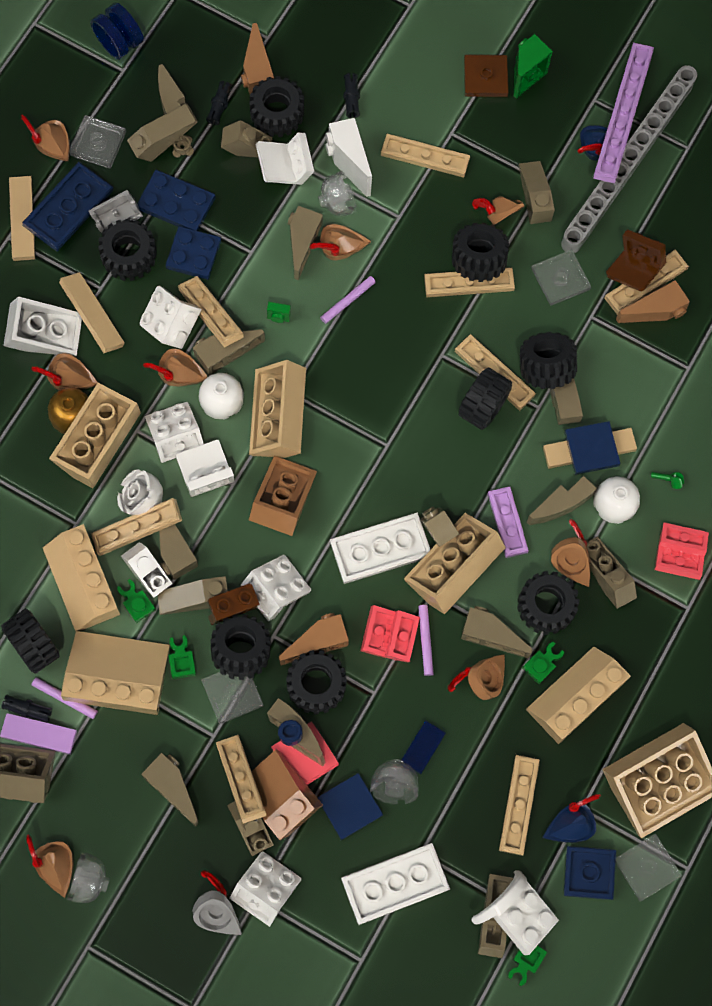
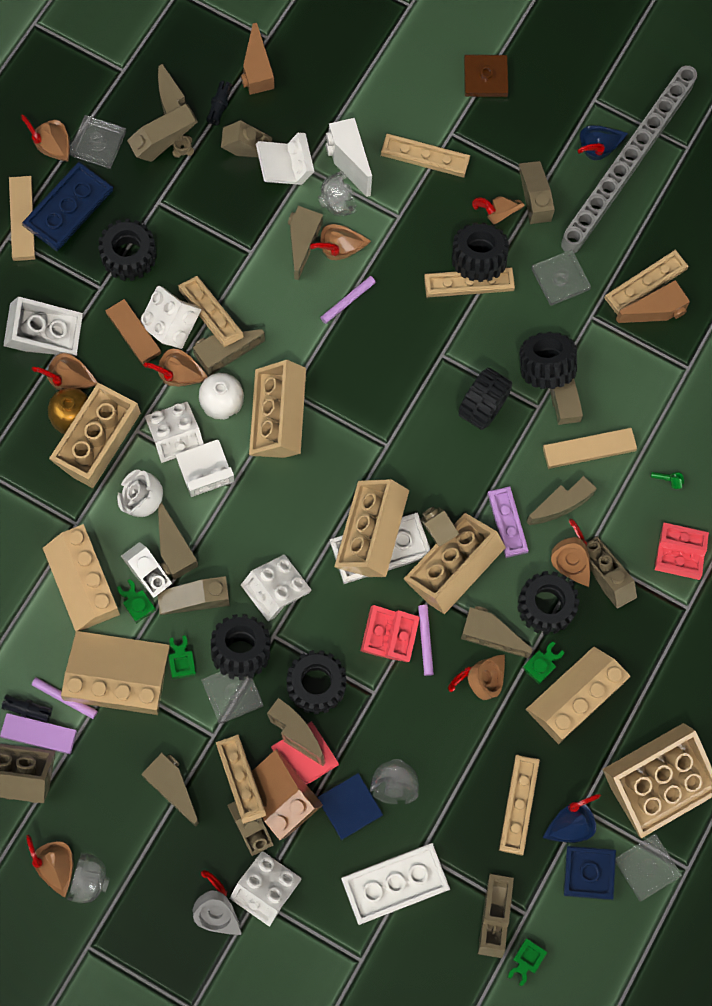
(30, 641): black tyre -> none
(91, 312): tan tile -> none
(117, 31): clear blue wheel -> none
(117, 208): light grey hinge -> none
(133, 332): none -> medium nougat tile
(136, 527): tan tile -> none
(175, 201): dark blue plate -> none
(193, 253): dark blue plate -> none
(232, 602): reddish brown bracket -> none
(276, 91): black tyre -> none
(278, 312): green plate -> none
(282, 495): medium nougat slope -> none
(290, 732): dark blue tile -> none
(324, 635): medium nougat slope -> none
(351, 95): black pin -> none
(372, 528): none -> tan slope
(423, 747): clear blue tile -> none
(481, 358): tan tile -> none
(520, 914): white piece -> none
(531, 64): green slope -> none
(592, 447): dark blue tile -> none
(617, 499): white cylinder -> none
(623, 113): lavender tile -> none
(638, 262): reddish brown bracket -> none

